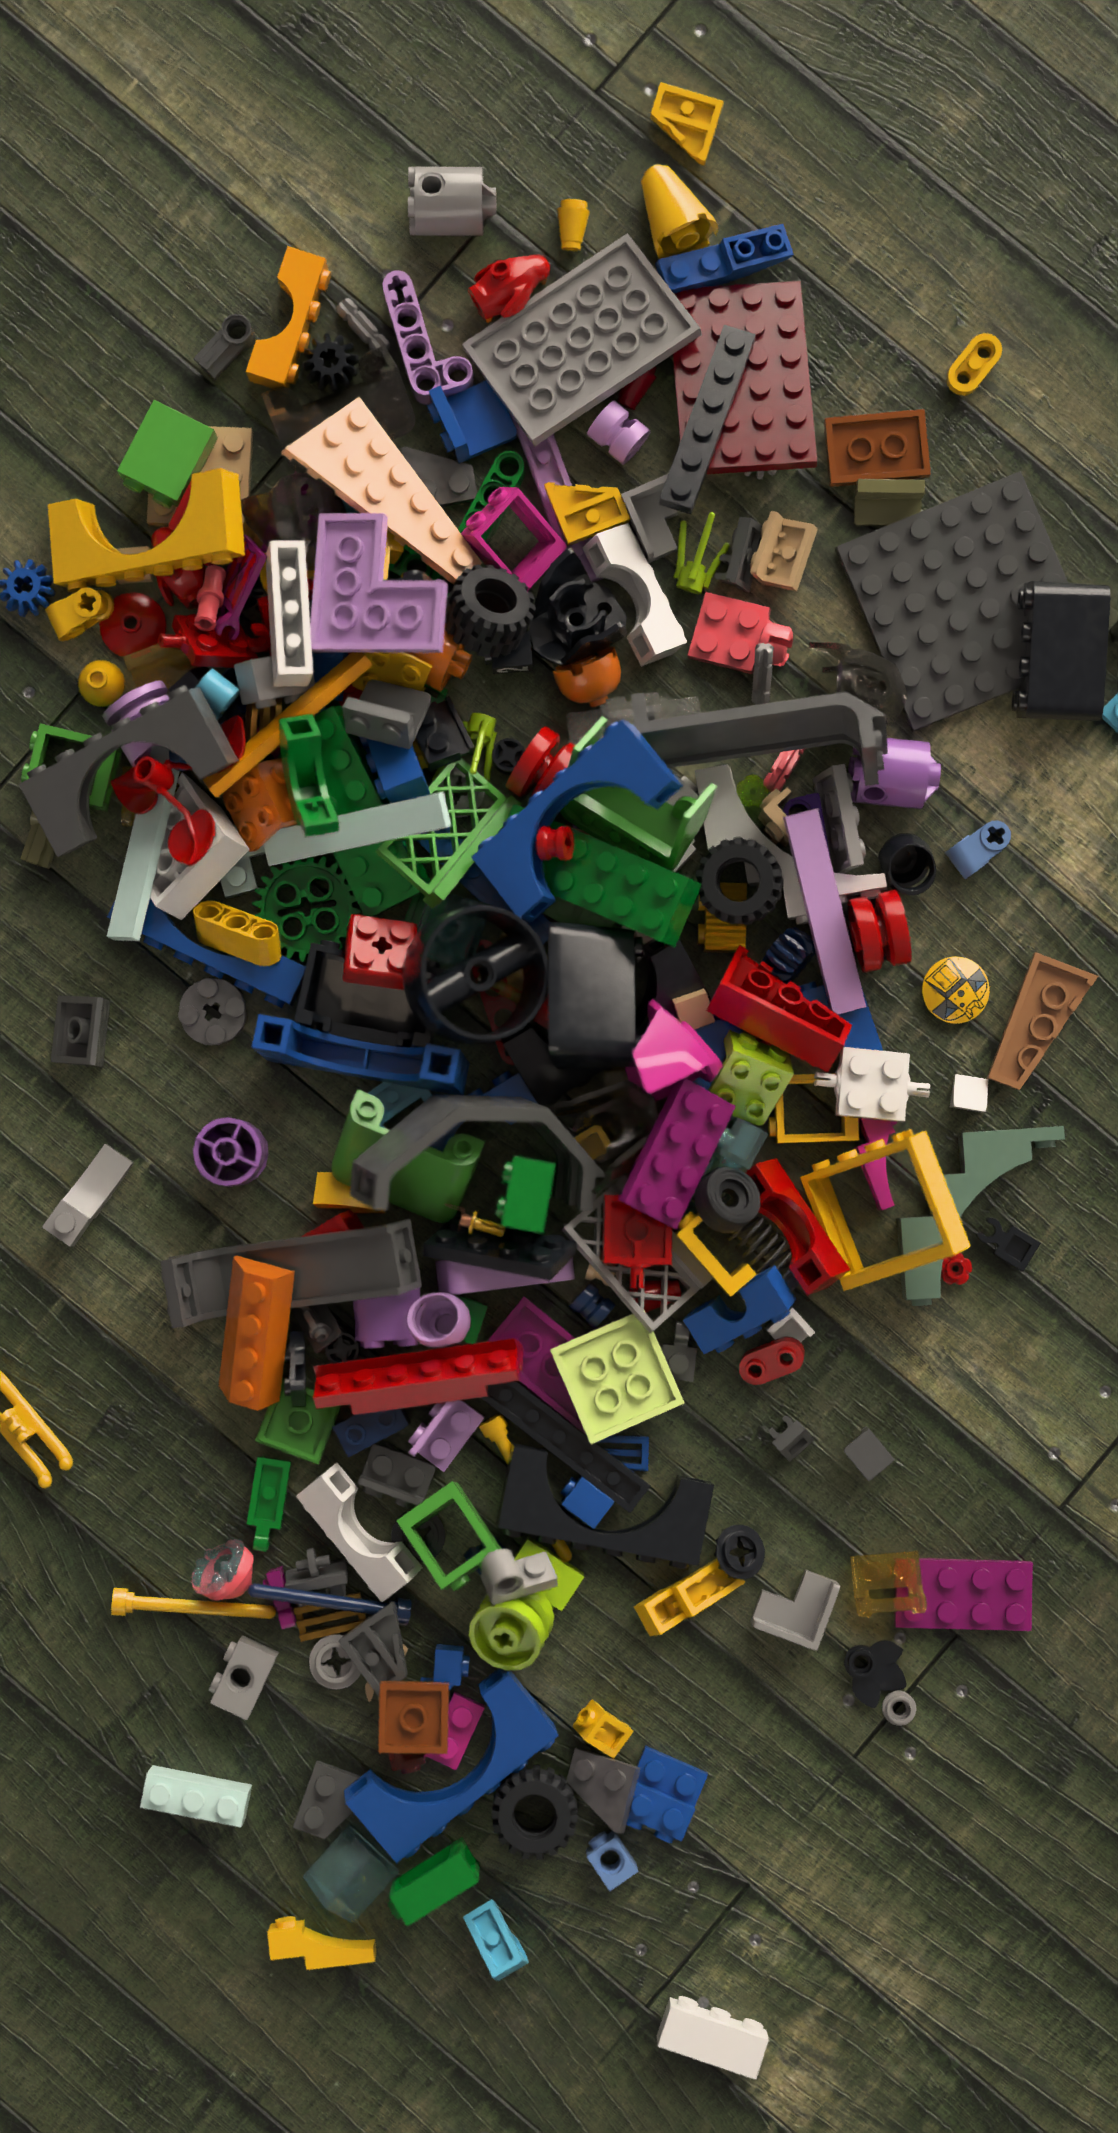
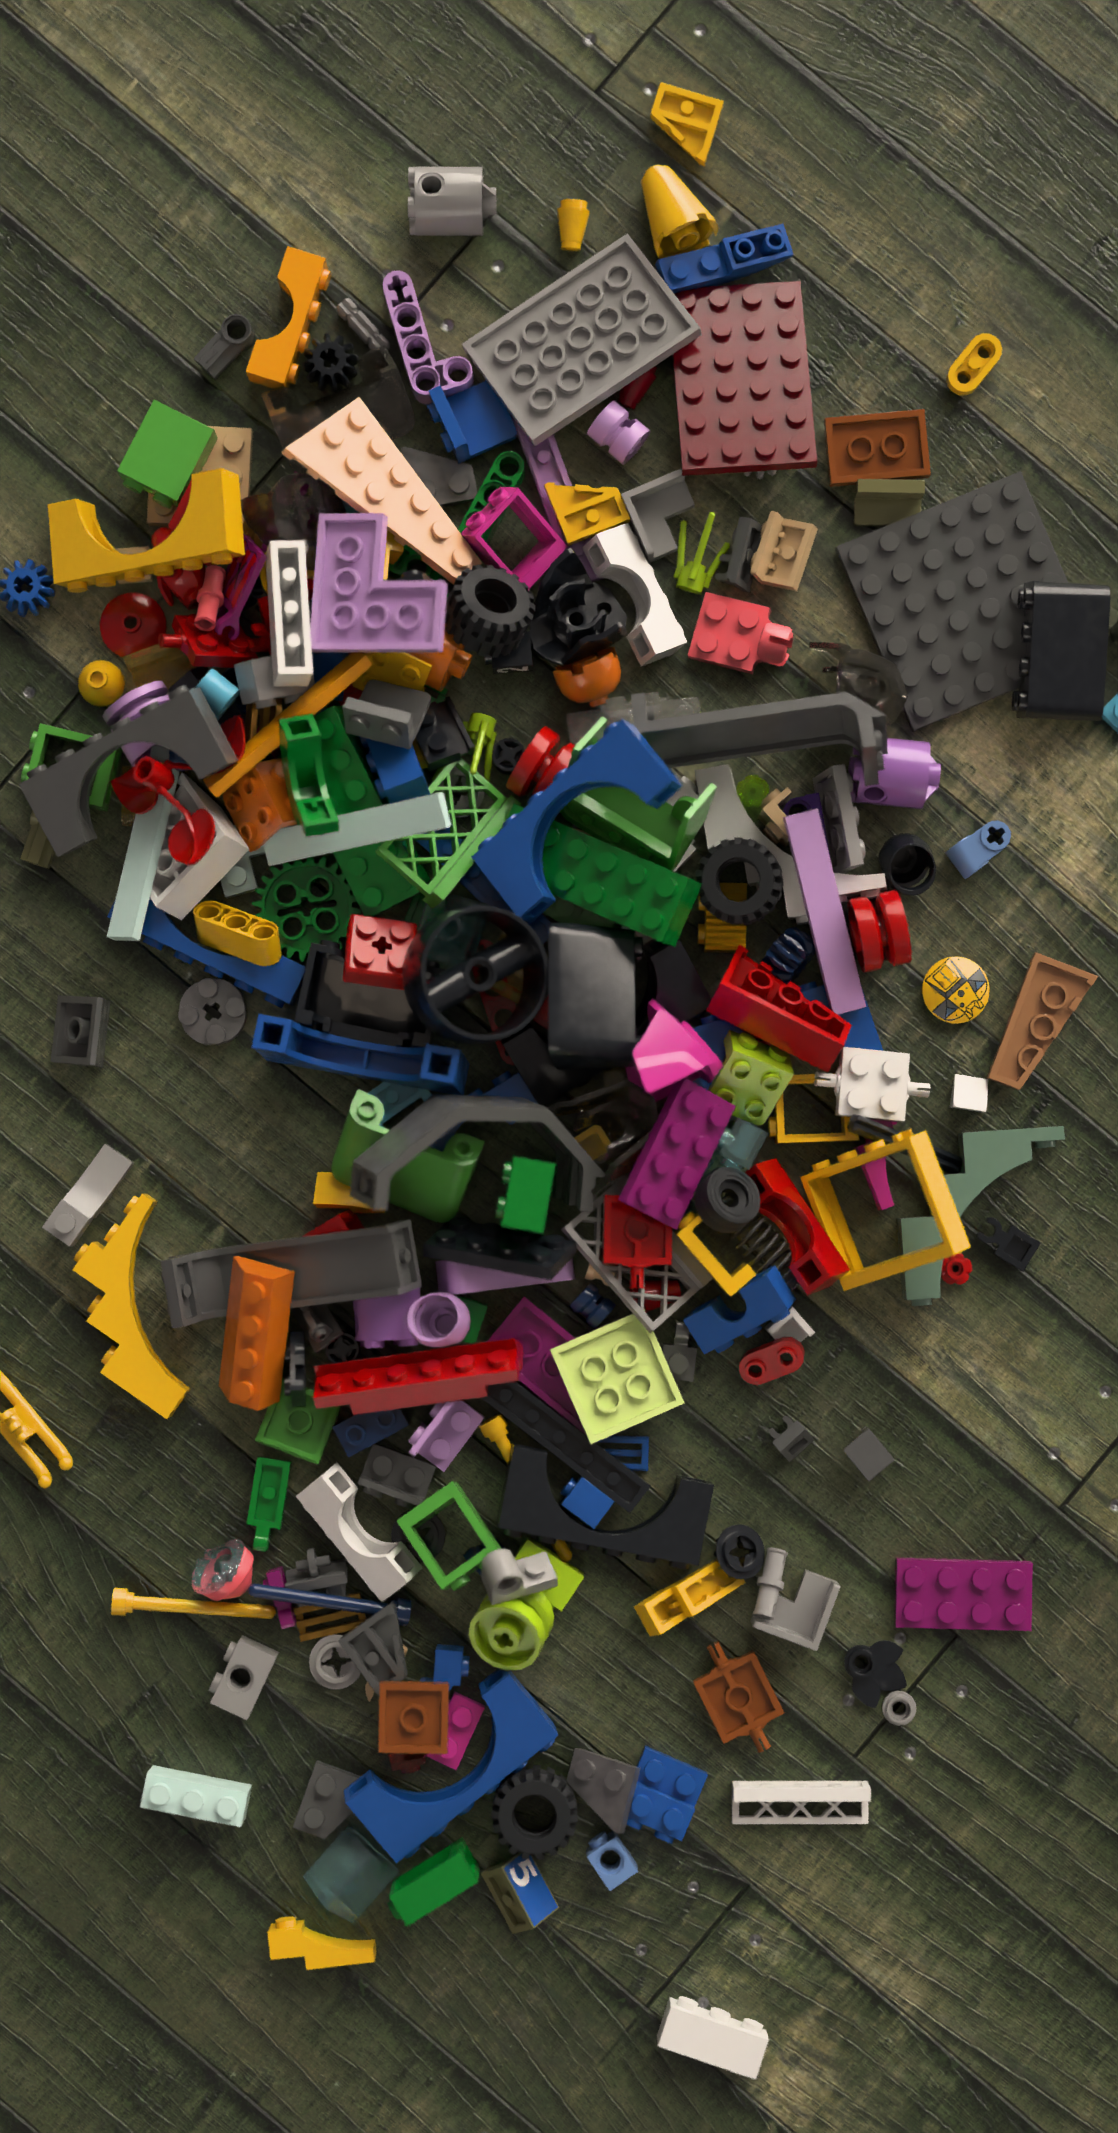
(74, 613): yellow piece -> none
(111, 1269): none -> yellow arch
(230, 1152): medium lavender cylinder -> none
(473, 1222): yellow piece -> none
(495, 1941): medium azure plate -> none
(507, 285): red animal -> none
(520, 1892): none -> panel
(555, 843): red wheel -> none
(602, 1729): yellow bracket -> none
(693, 1009): tan tile -> none
(707, 419): black plate -> none
(738, 1696): none -> dark orange plate
(762, 673): light grey axle -> none
(770, 1583): none -> light grey pin
(782, 769): coral axle -> none
(800, 1793): none -> white fence
(875, 1131): none -> black axle
(884, 1572): clear yellow plate -> none

